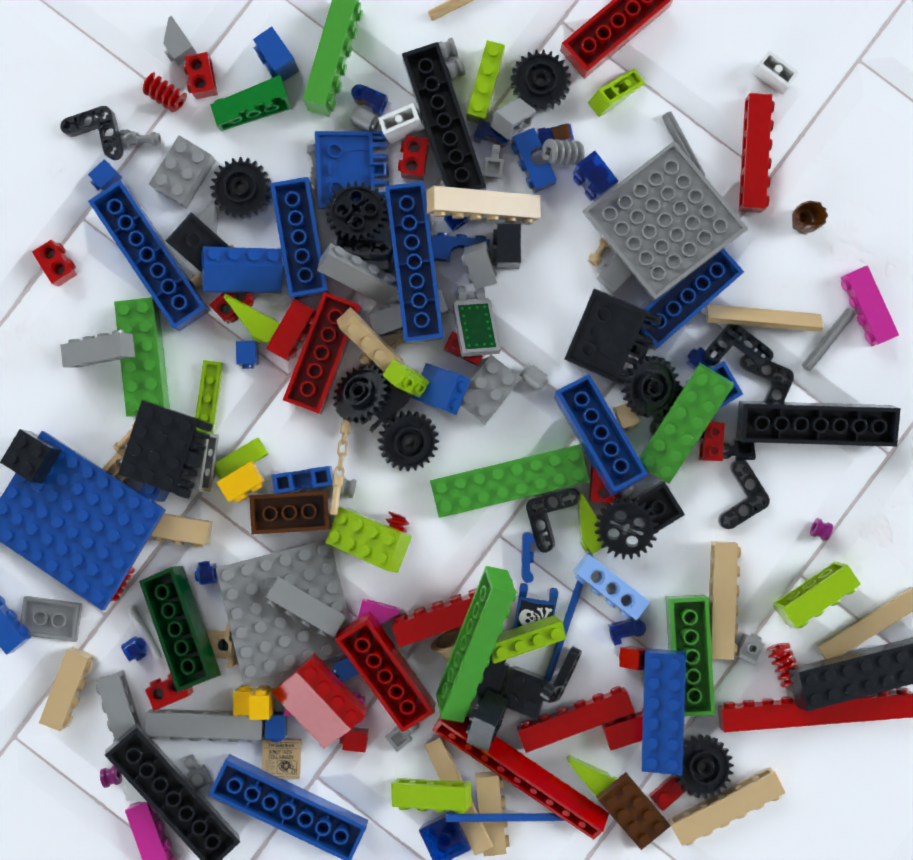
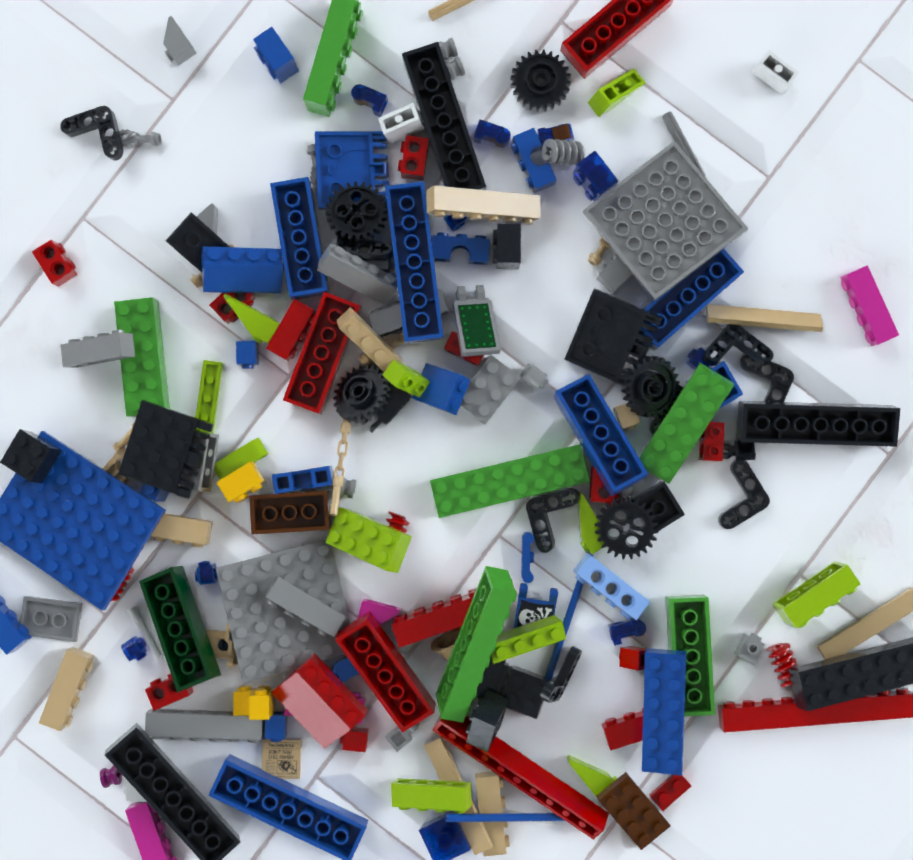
(104, 175): blue brick -> none
(117, 703): light grey brick -> none
(149, 255): blue brick -> none
(163, 93): red piece -> none
(182, 171): light grey brick -> none
(198, 774): light grey plate -> none
(204, 74): red brick -> none
(237, 174): black gear -> none
(251, 104): green wedge -> none
(364, 119): light grey brick -> none
(401, 428): black gear -> none
(480, 265): light grey brick -> none
(485, 81): lime brick -> none
(493, 165): light grey plate -> none
(513, 118): light grey brick -> none
(575, 719): red brick -> none
(716, 769): black gear -> none
(722, 598): tan brick -> none
(727, 806): tan brick -> none
(755, 152): red brick -> none
(809, 217): reddish brown hair -> none
(821, 529): magenta wheel -> none
(828, 339): light grey axle -> none

